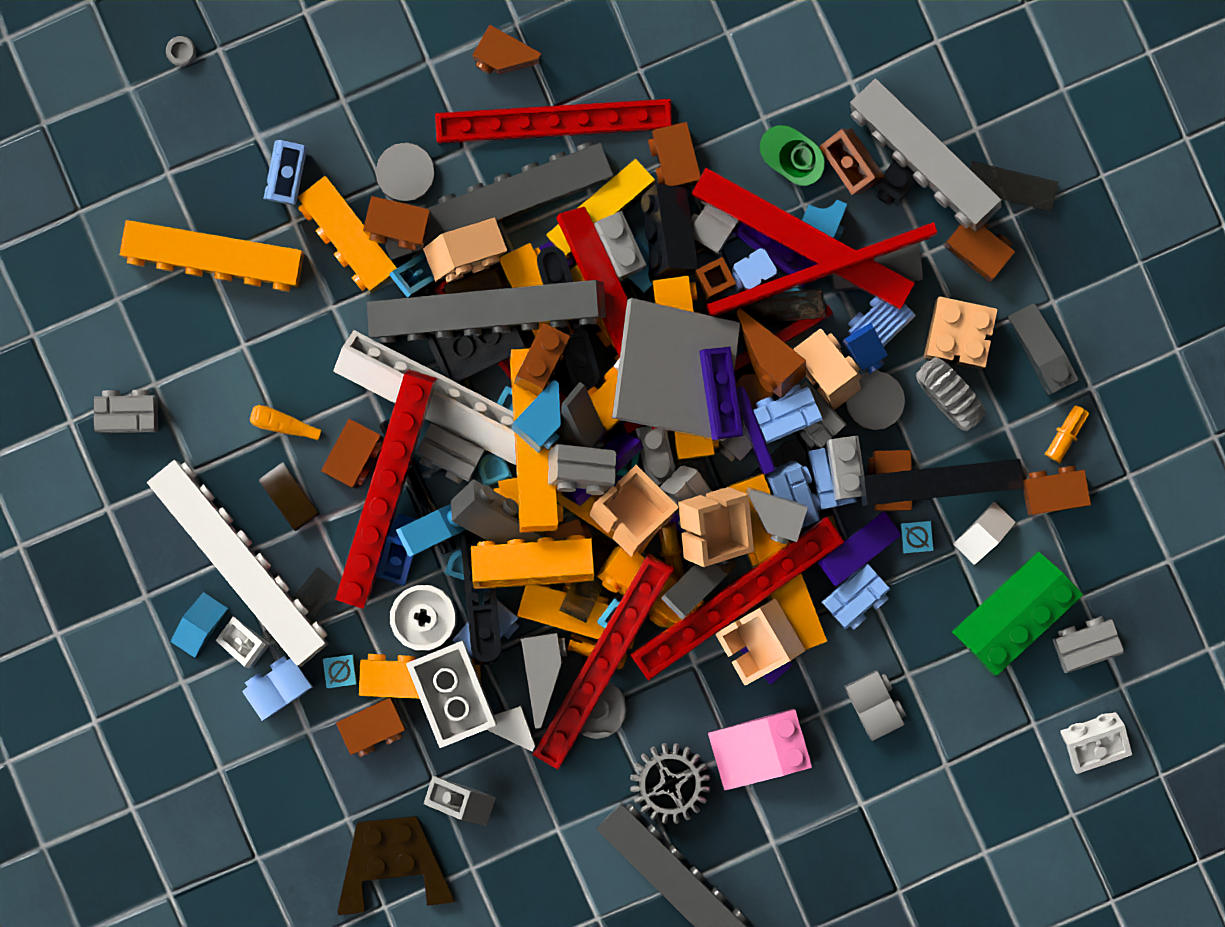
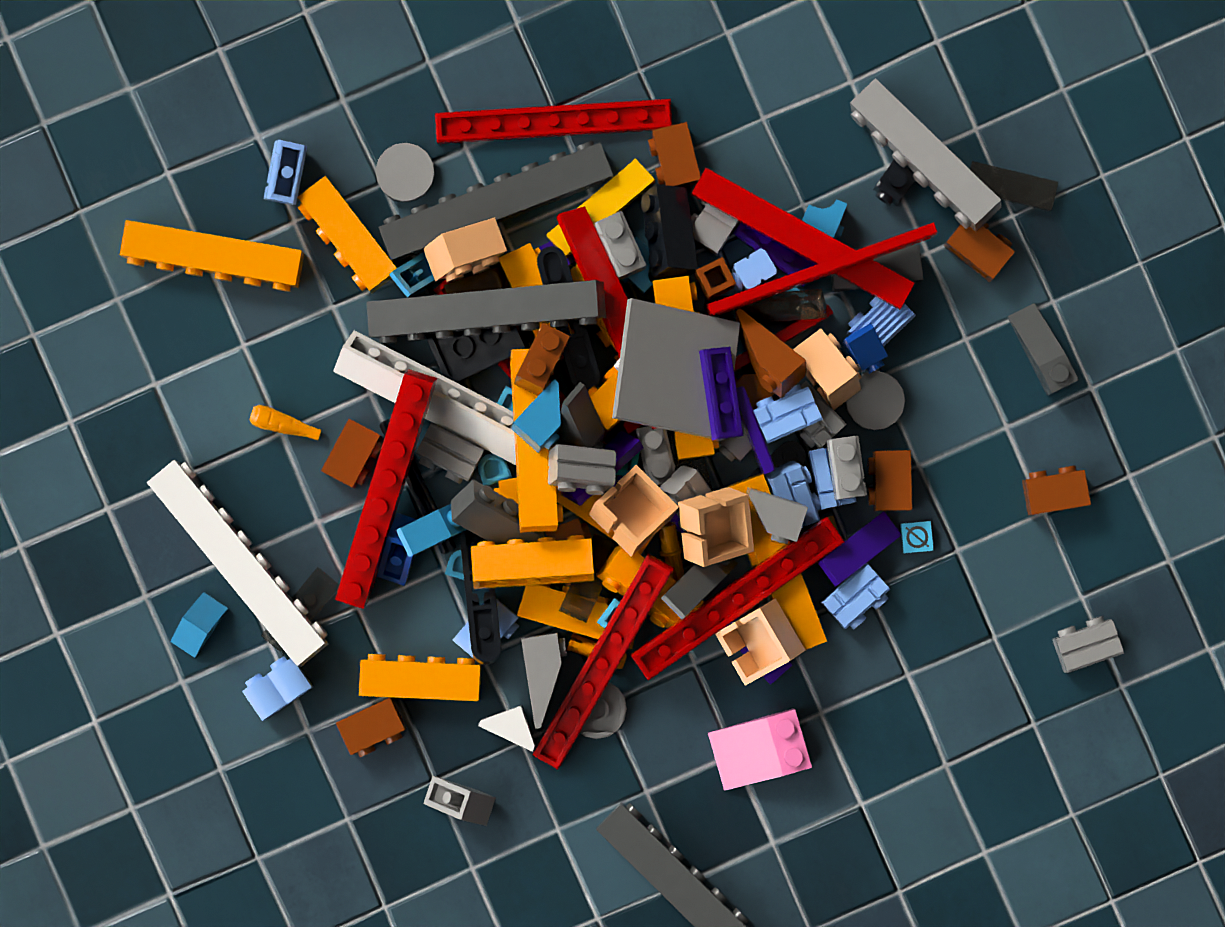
(125, 413): light grey brick -> none
(181, 51): light grey tile -> none
(242, 643): white slope -> none
(289, 497): dark brown slope -> none
(339, 671): medium azure tile -> none
(388, 851): dark brown wing -> none
(397, 223): dark orange brick -> none
(406, 622): white wheel -> none
(451, 694): white brick -> none
(503, 53): dark orange slope -> none
(682, 806): light grey gear -> none
(792, 154): green piece -> none
(851, 161): dark orange brick -> none
(875, 705): light grey brick -> none
(941, 482): black tile -> none
(950, 394): light grey gear -> none
(961, 331): light nougat piece -> none
(984, 533): white slope -> none
(1017, 613): green slope -> none
(1067, 434): light orange axle -> none
(1096, 742): white bracket -> none

